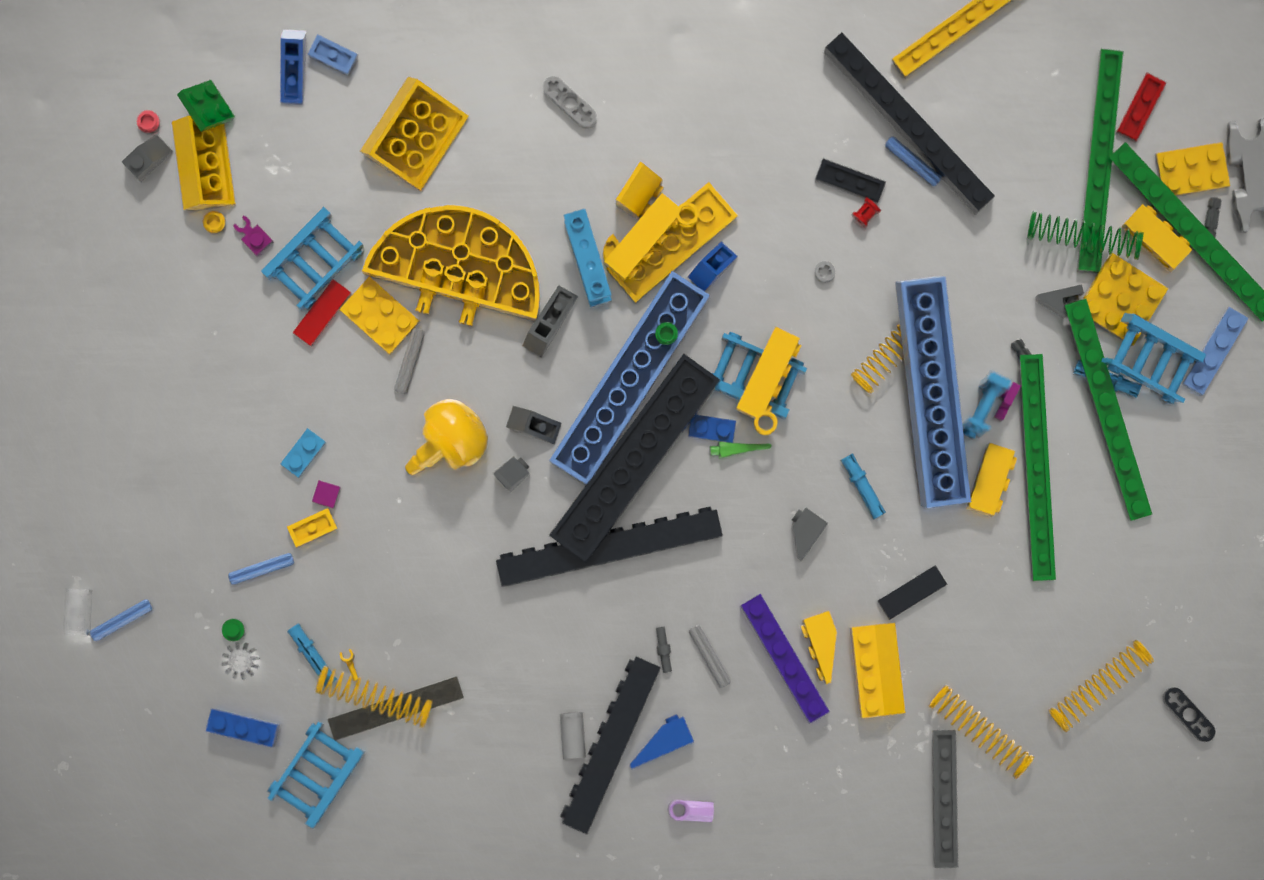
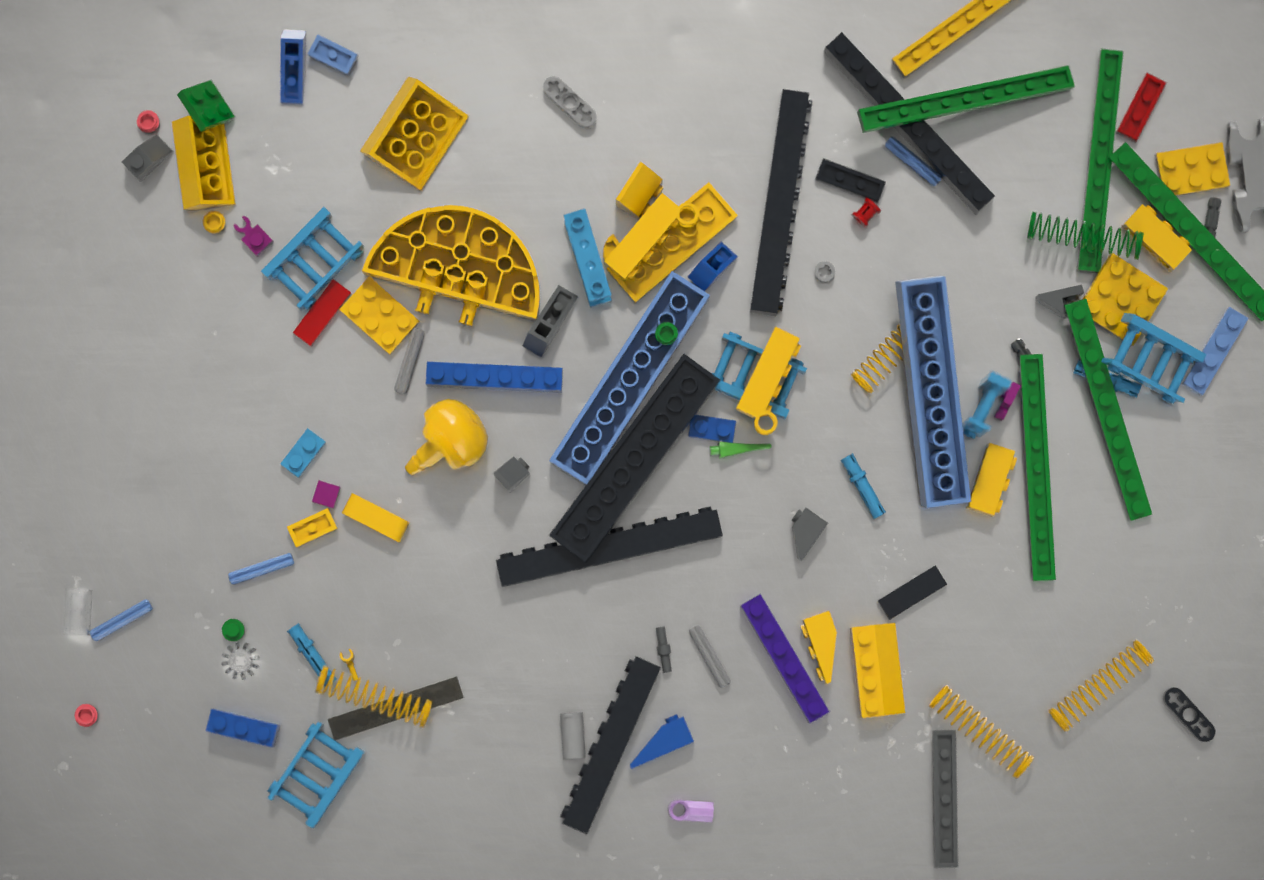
(86, 715): none -> coral plate
(375, 517): none -> yellow beam
(494, 377): none -> blue brick
(533, 424): dark grey slope -> none
(779, 202): none -> black brick
(965, 99): none -> green plate

